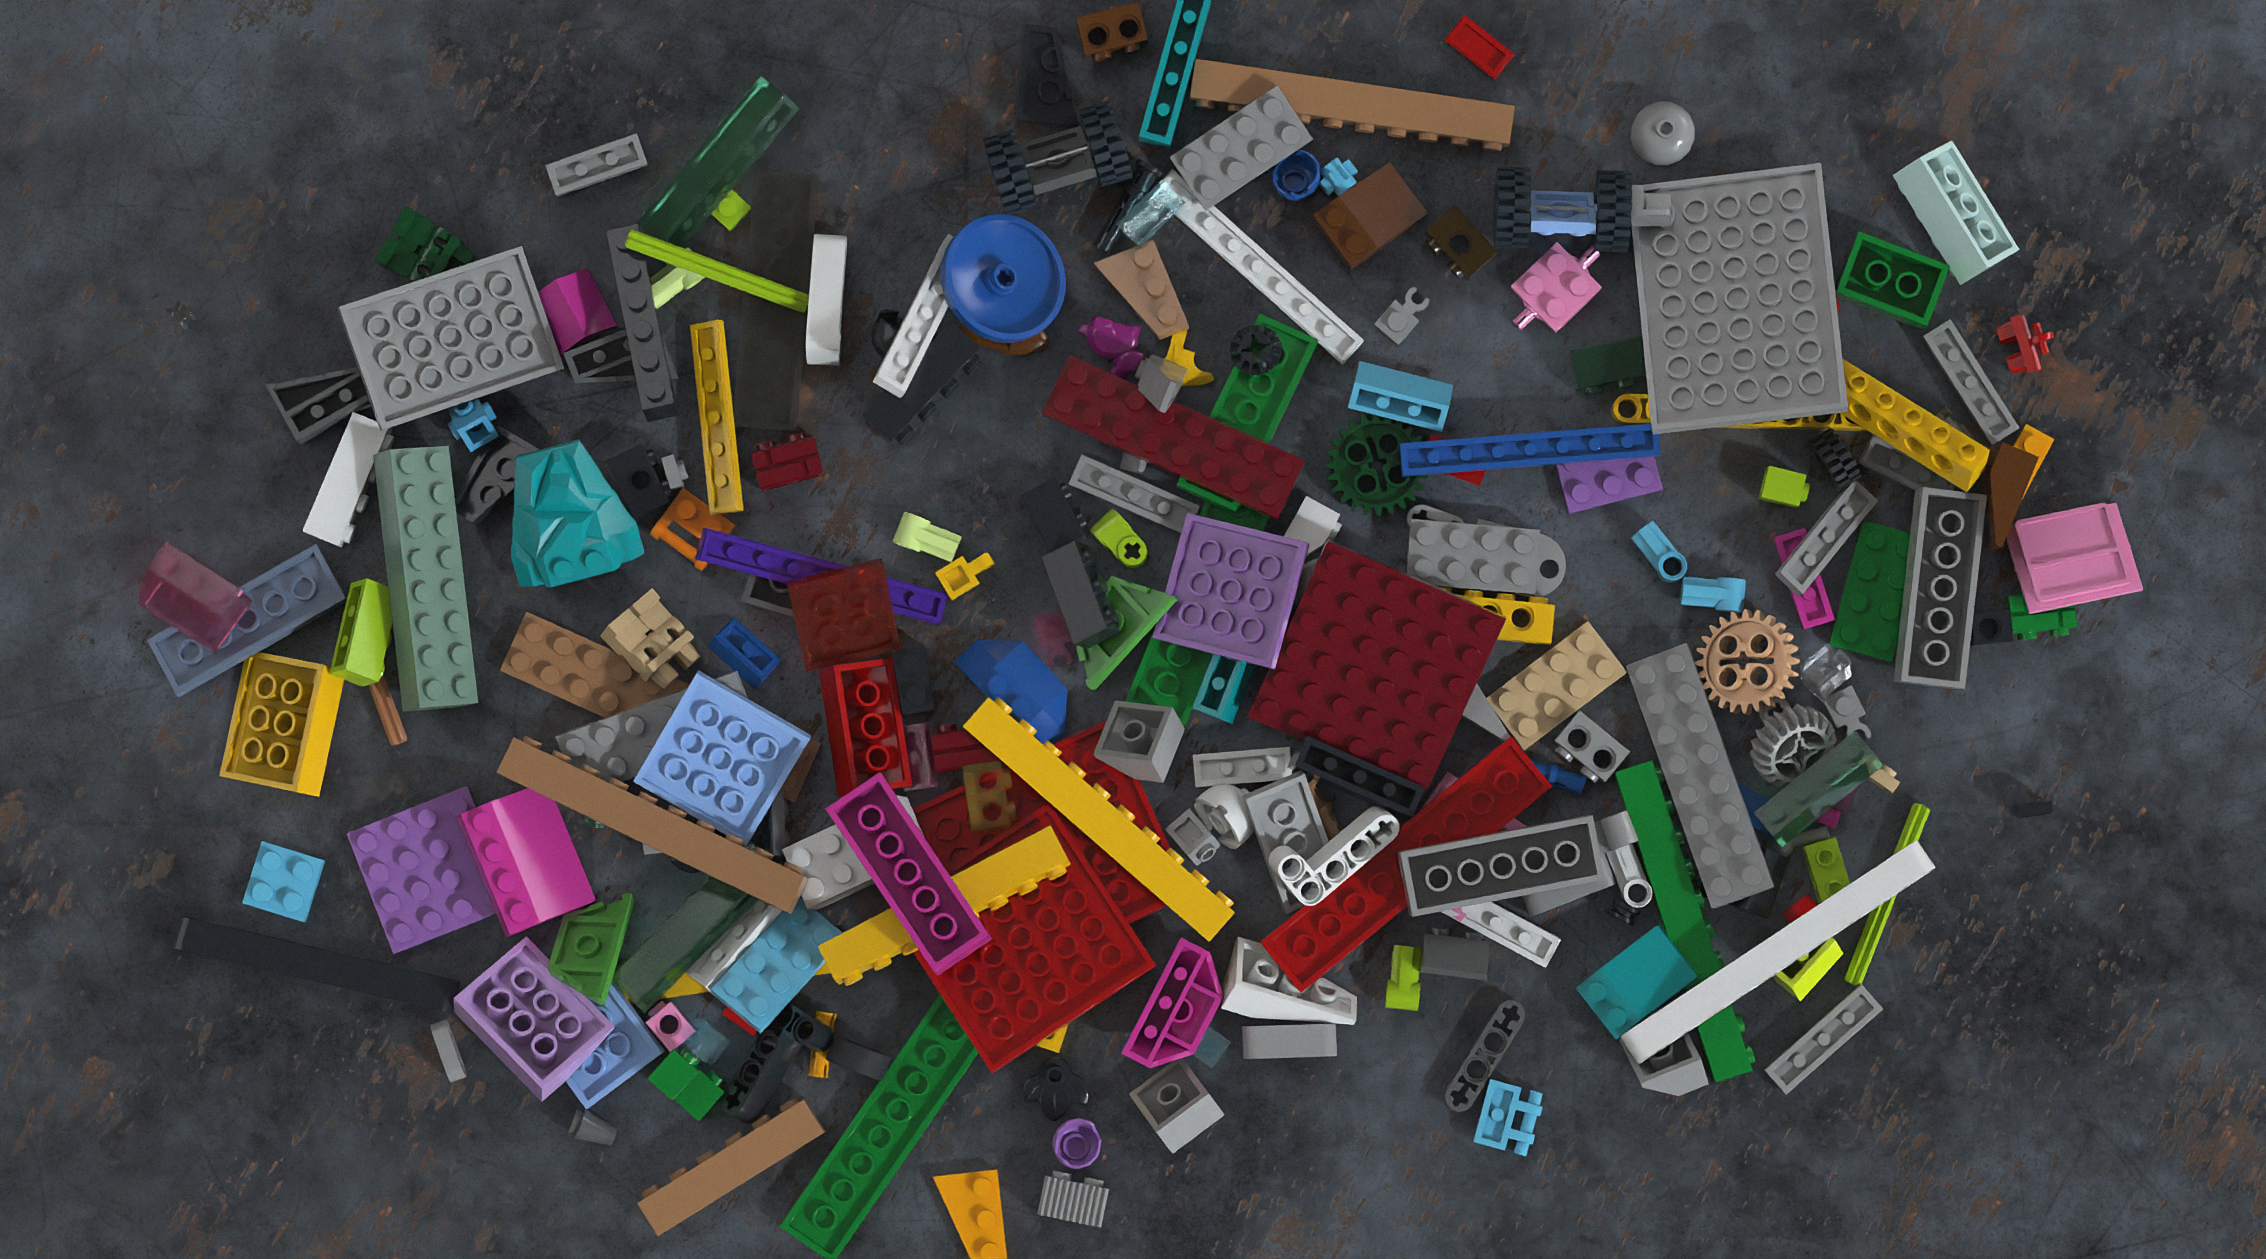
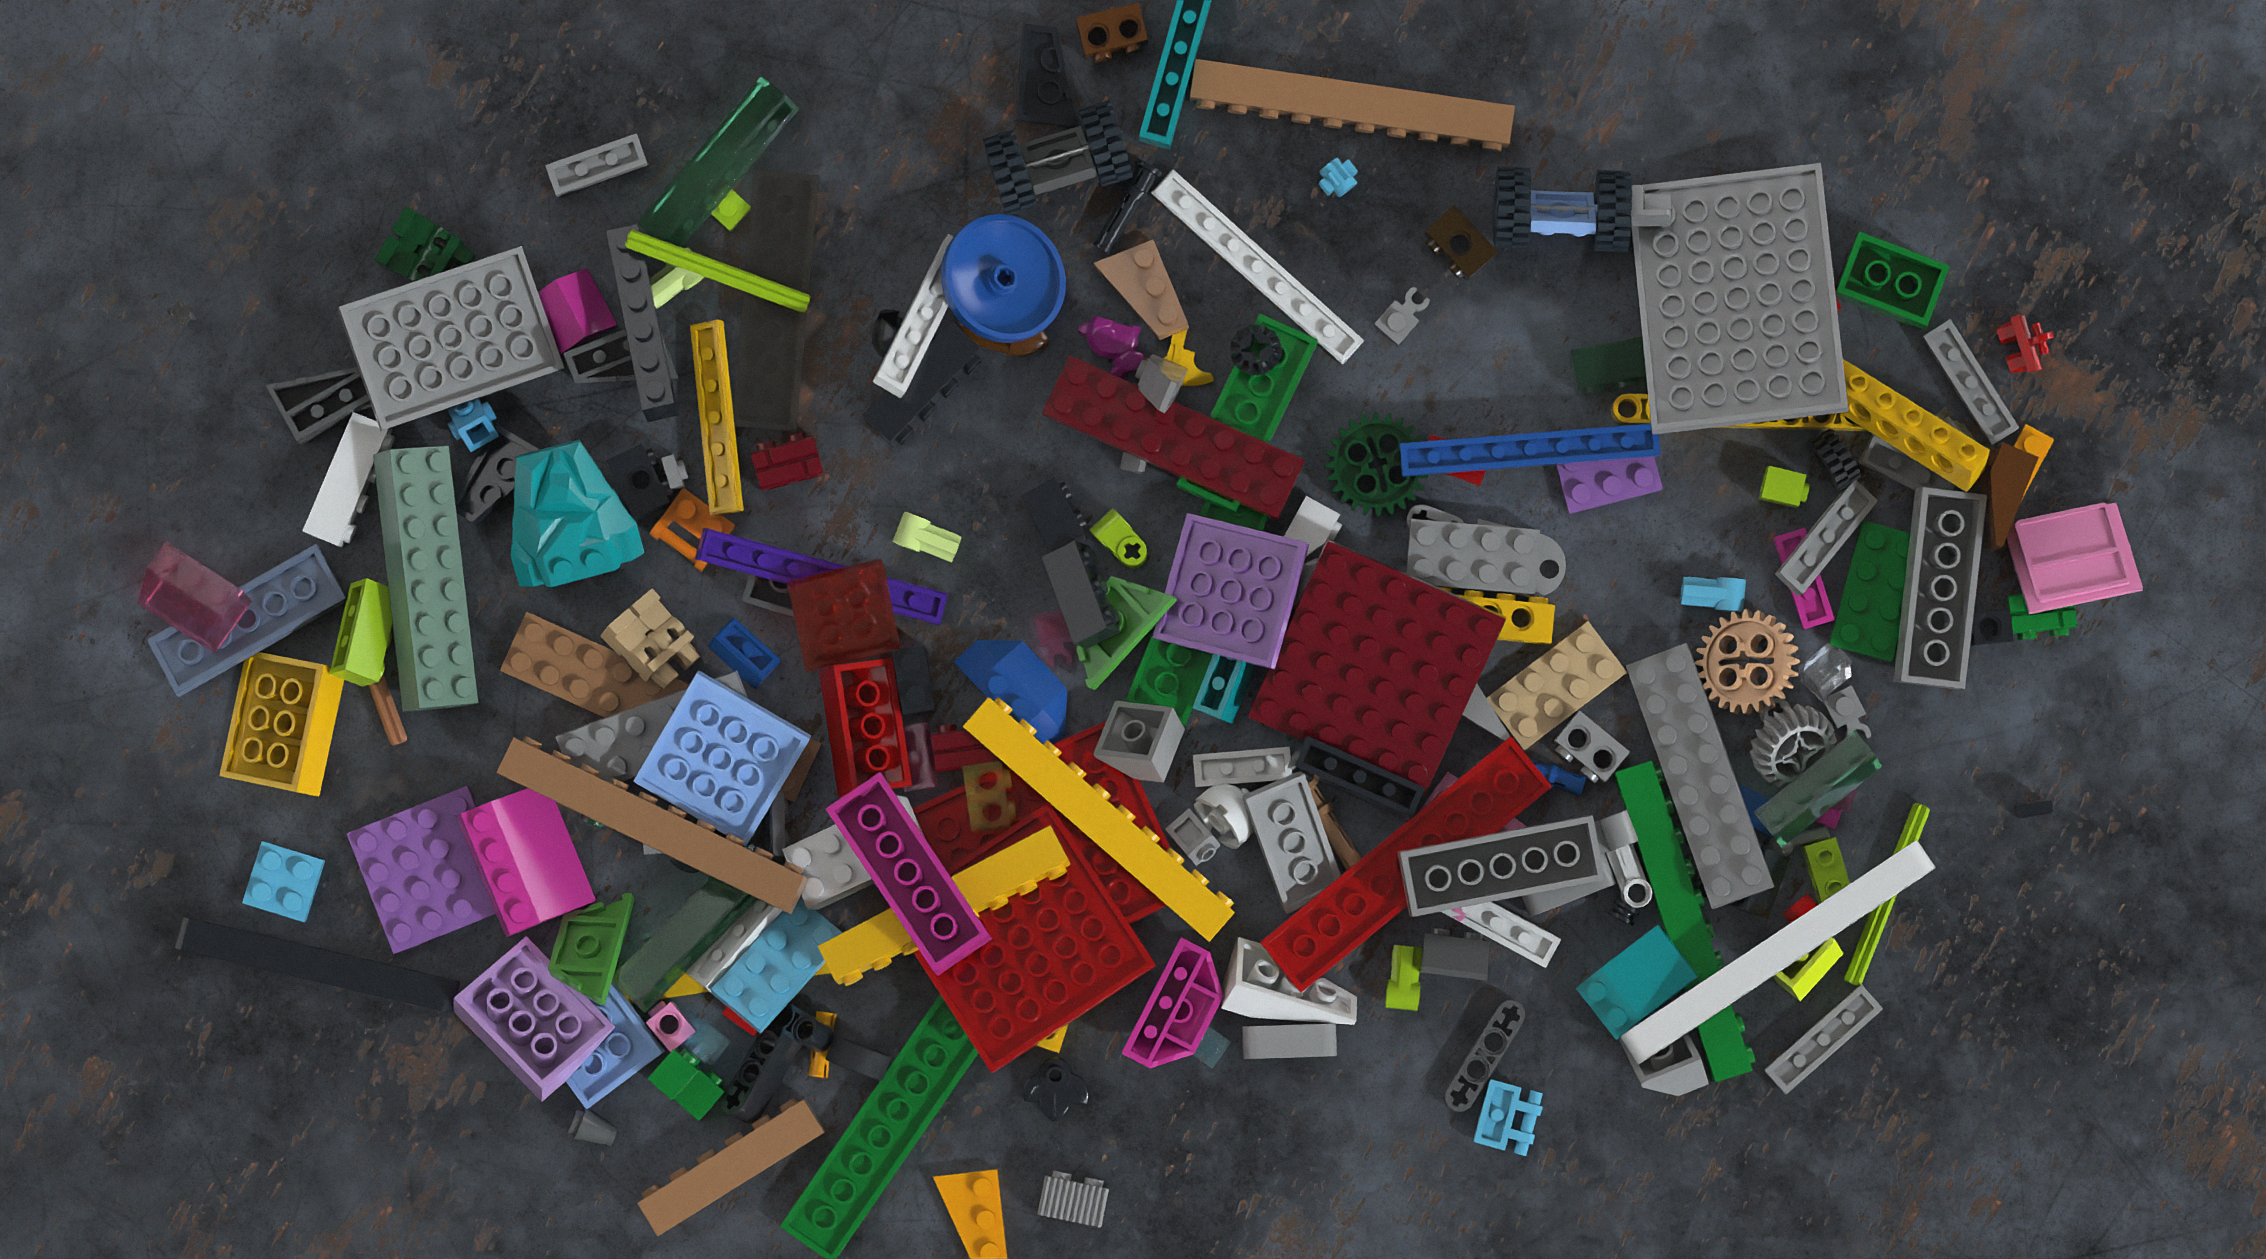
(448, 1050): light grey beam -> none
(826, 300): white beam -> none
(960, 576): yellow plate -> none
(1076, 1143): medium lavender hair -> none
(1131, 494): light grey plate -> none
(1151, 213): clear light blue plate -> none
(1176, 1104): light grey slope -> none
(1241, 148): light grey plate -> none
(1296, 176): blue hair -> none
(1335, 850): white beam -> none
(1369, 216): reddish brown slope -> none
(1400, 396): medium azure brick -> none
(1479, 47): red tile -> none
(1556, 287): bright pink plate -> none
(1658, 550): medium azure piece -> none
(1662, 133): light grey cylinder -> none
(1885, 779): tan plate -> none
(1955, 212): light aqua slope -> none

